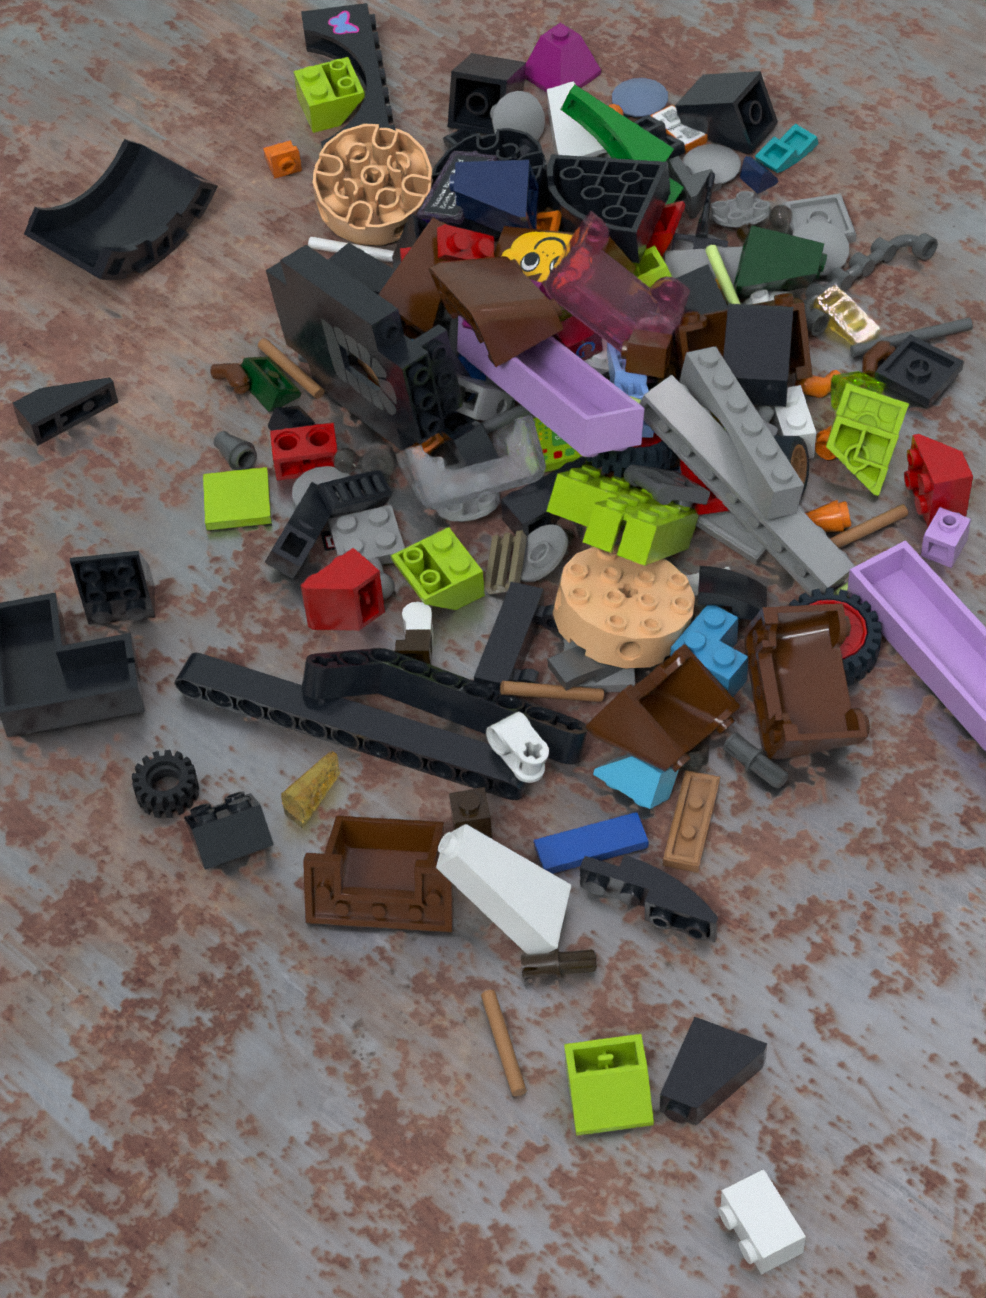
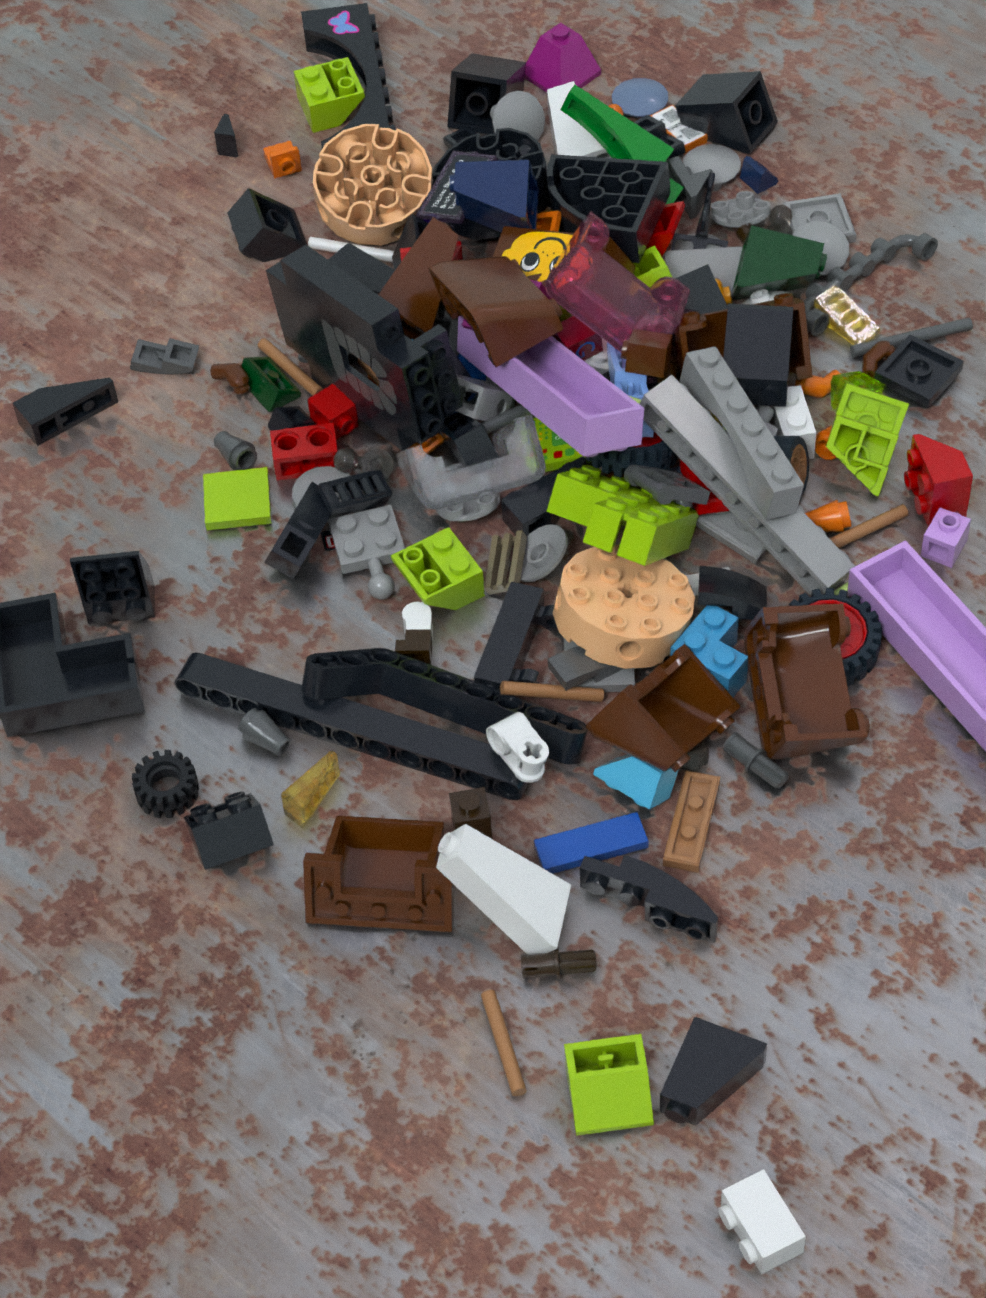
(128, 215): black panel -> none
(155, 358): none -> dark grey slope
(225, 138): none -> black slope
(263, 731): none -> dark grey cone
(265, 227): none -> black slope
(333, 407): none -> red brick
(343, 594): red slope -> none
(463, 244): red plate -> none
(722, 275): yellowish green bar -> none
(787, 151): teal slope -> none

